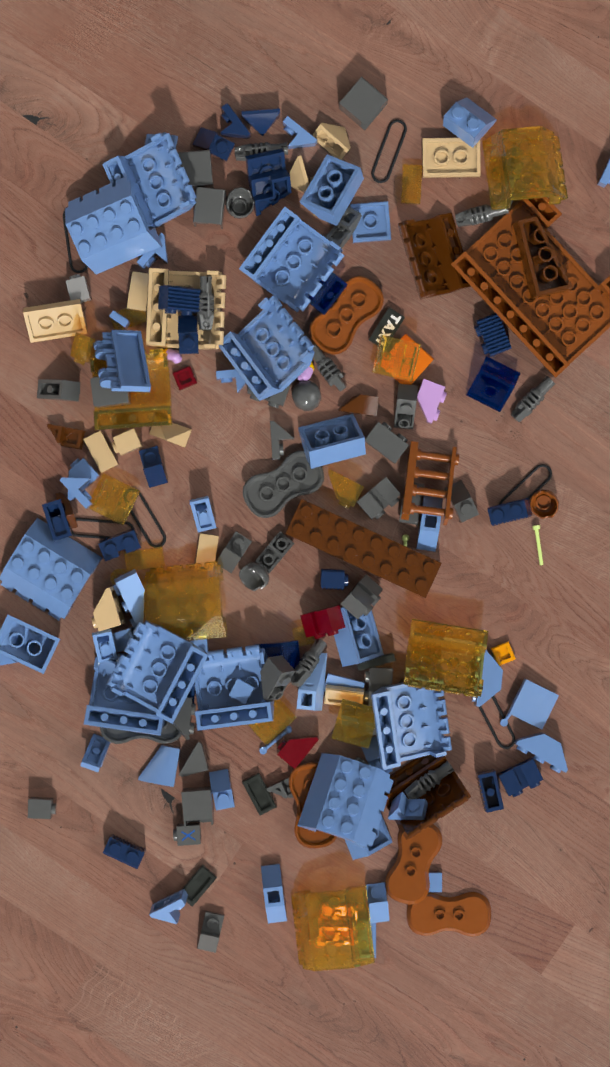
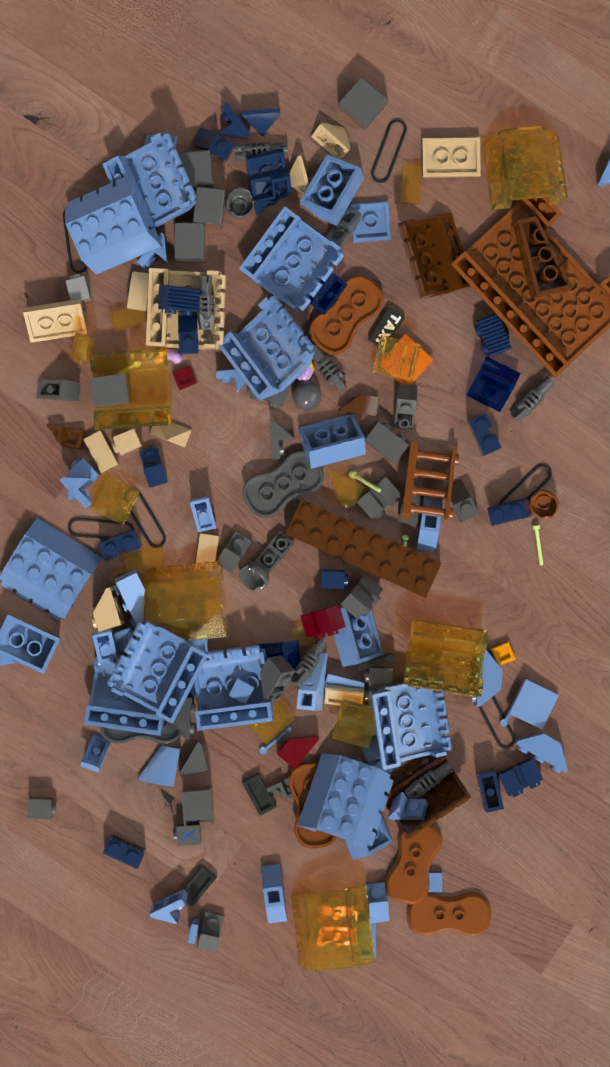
(57, 519): dark blue slope -> none
(68, 509): reddish brown slope -> none
(119, 319): medium blue tile -> none
(125, 361): medium blue hinge -> none
(189, 242): none -> dark grey piece
(193, 930): none -> medium blue tile
(221, 789): medium blue slope -> none
(302, 139): medium blue slope -> none
(353, 474): none -> yellowish green piece
(429, 397): lavender slope -> none
(468, 121): medium blue slope -> none
(478, 215): dark grey hinge -> none
(479, 428): none -> dark blue brick

